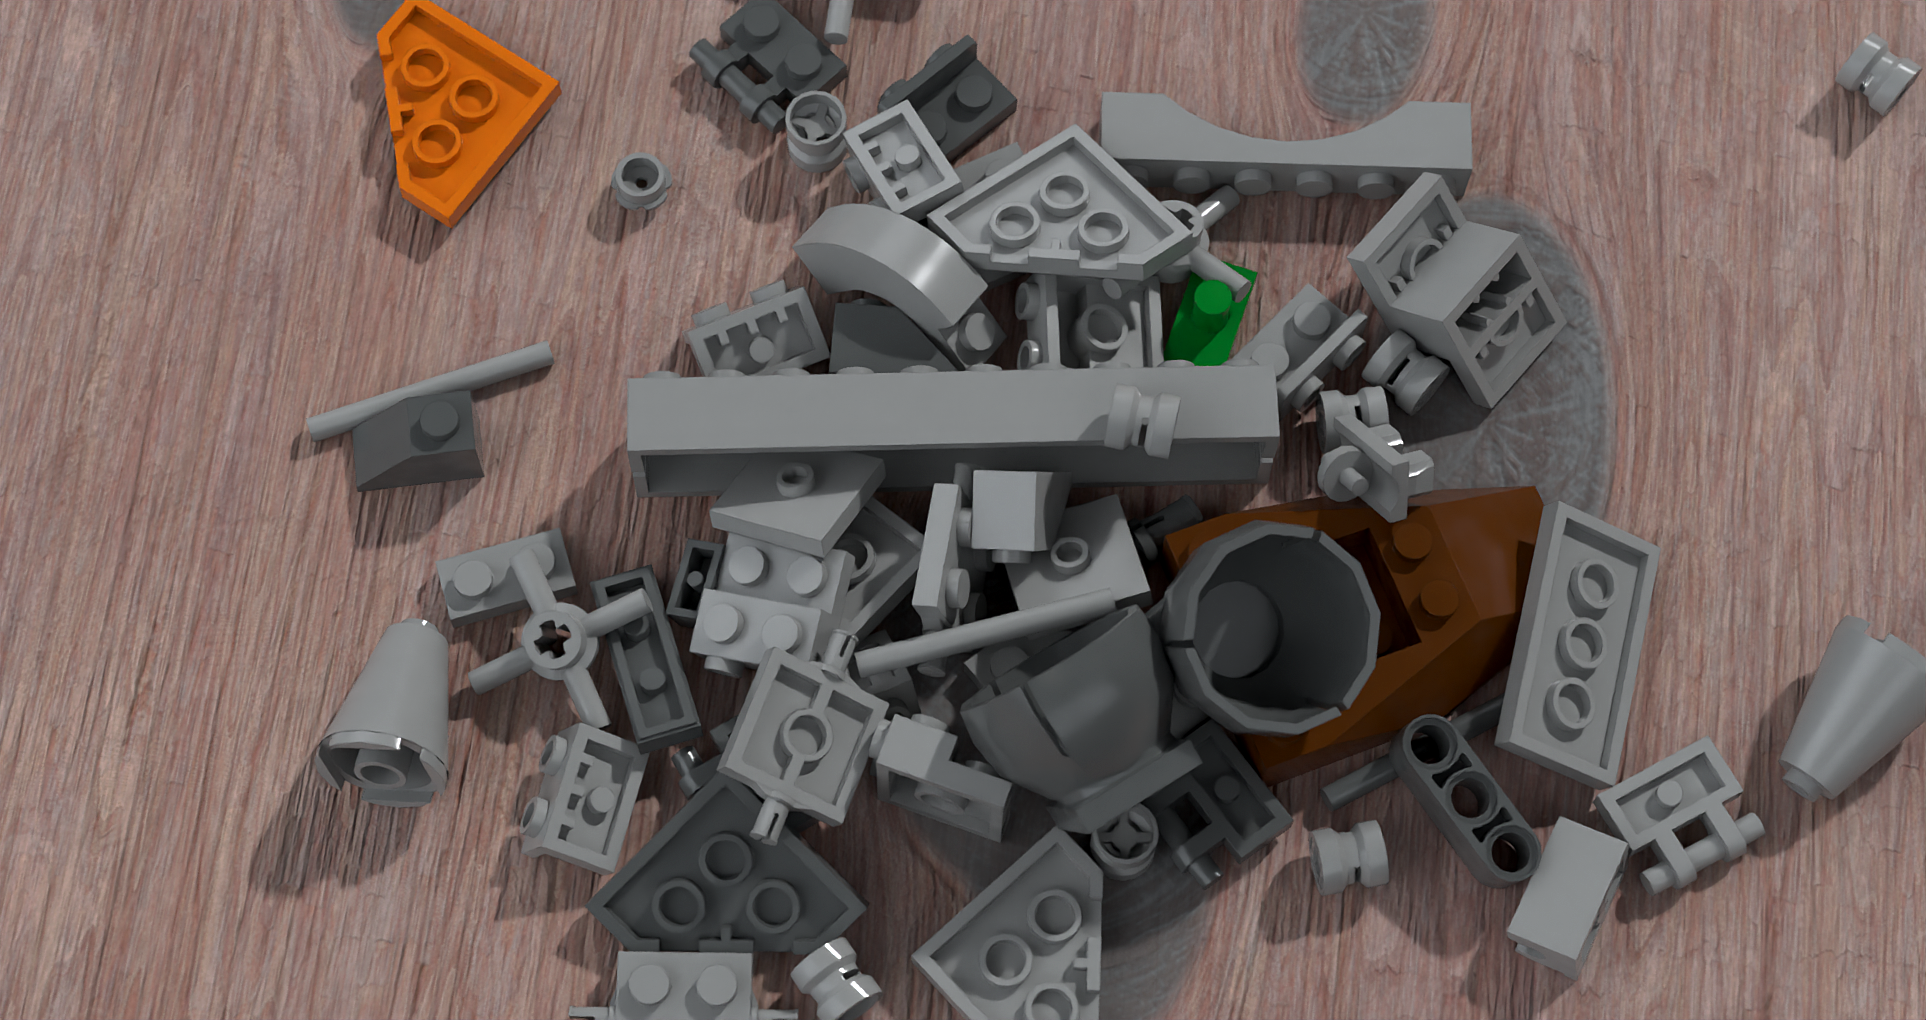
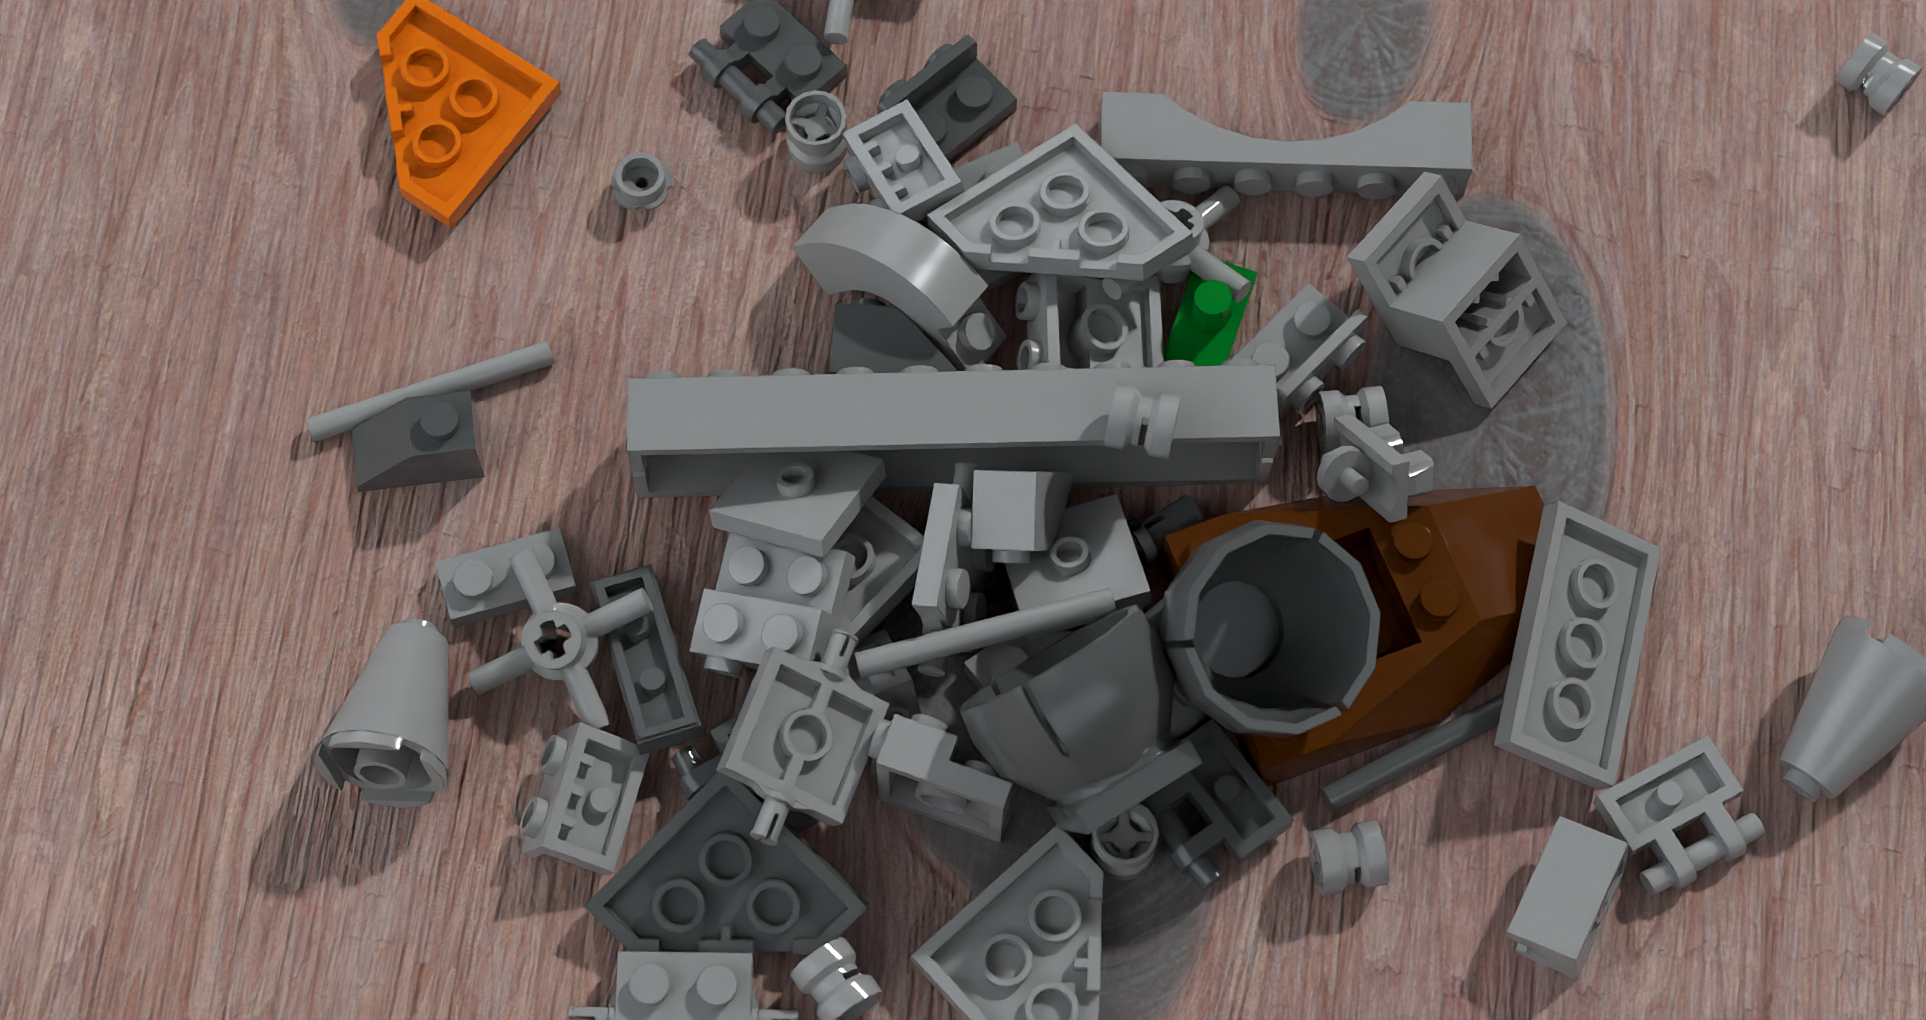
(697, 571): dark grey piece -> none
(760, 337): light grey bracket -> none
(1405, 372): light grey wheel -> none
(1495, 814): dark grey beam -> none

